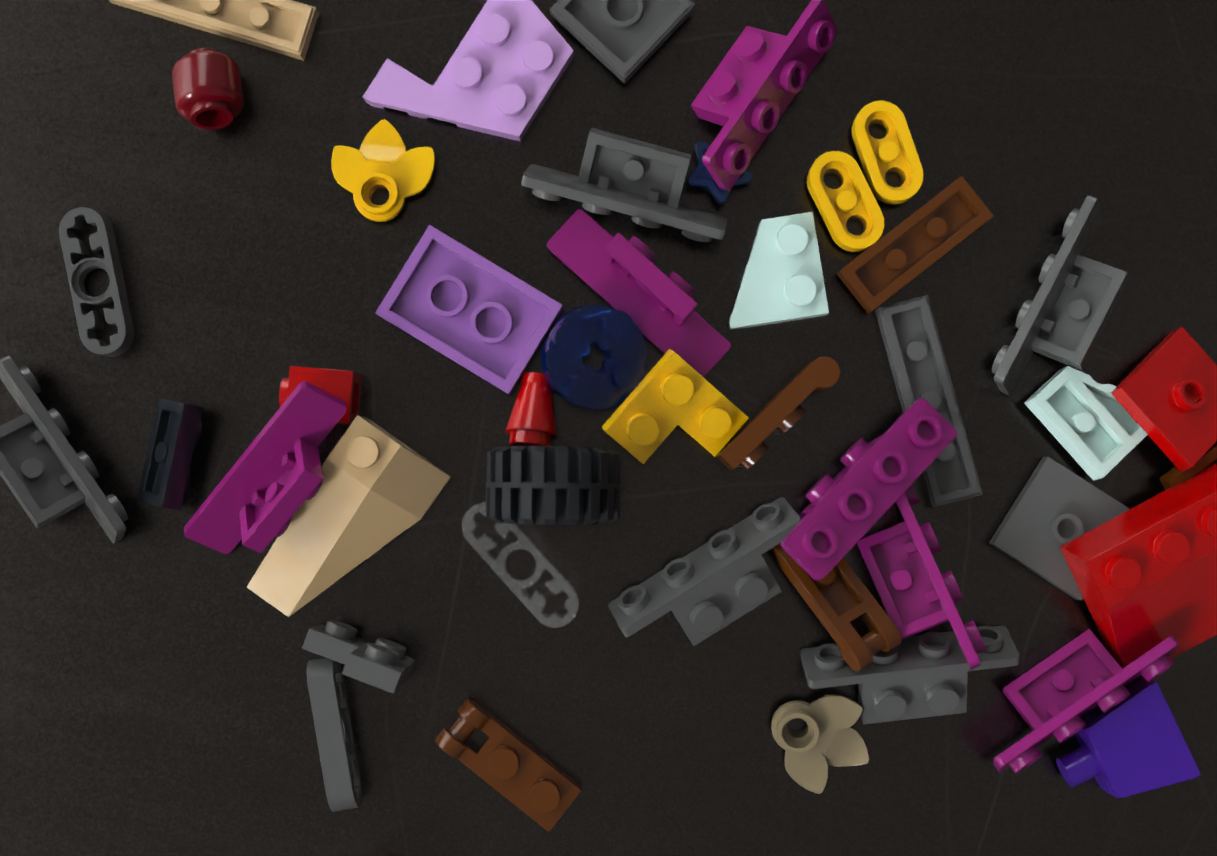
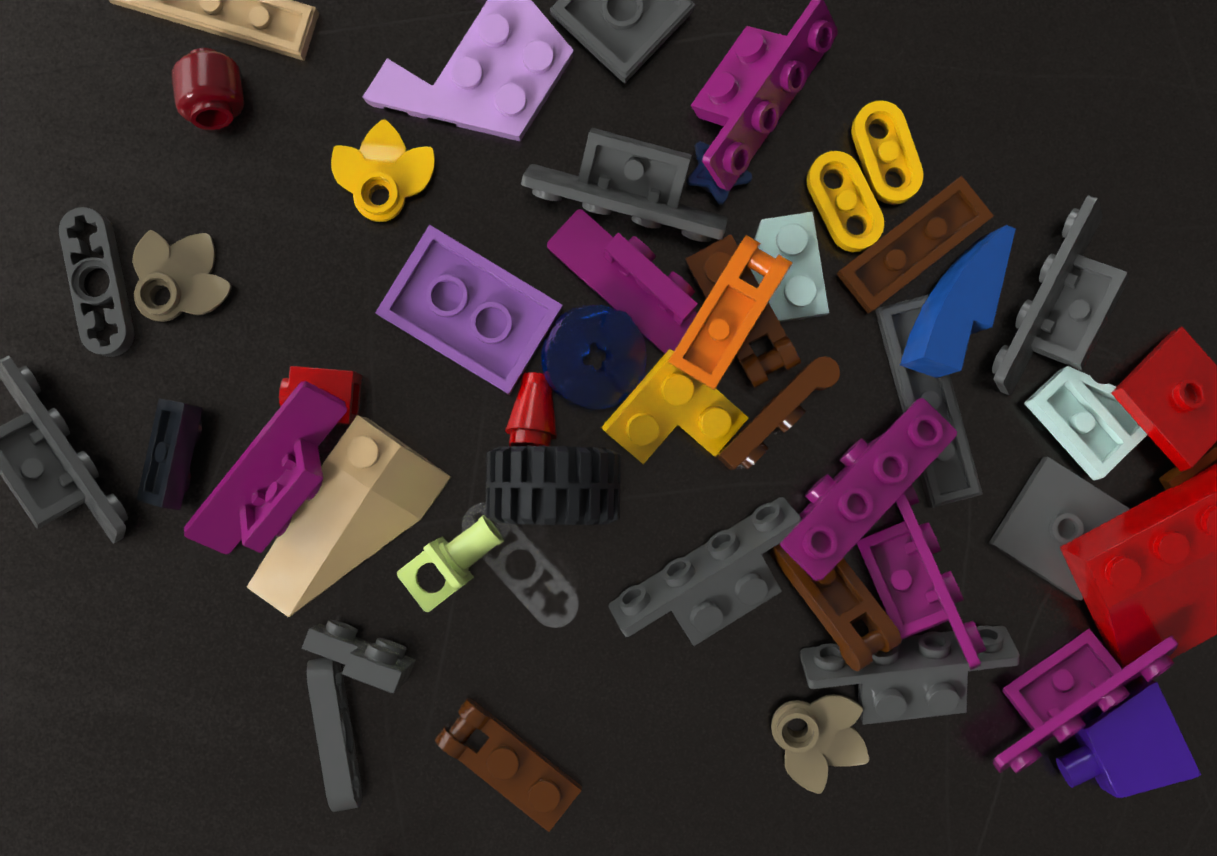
(182, 269): none -> dark tan plate
(451, 560): none -> yellowish green bracket
(706, 269): none -> reddish brown plate
(728, 314): none -> orange plate
(959, 306): none -> blue slope

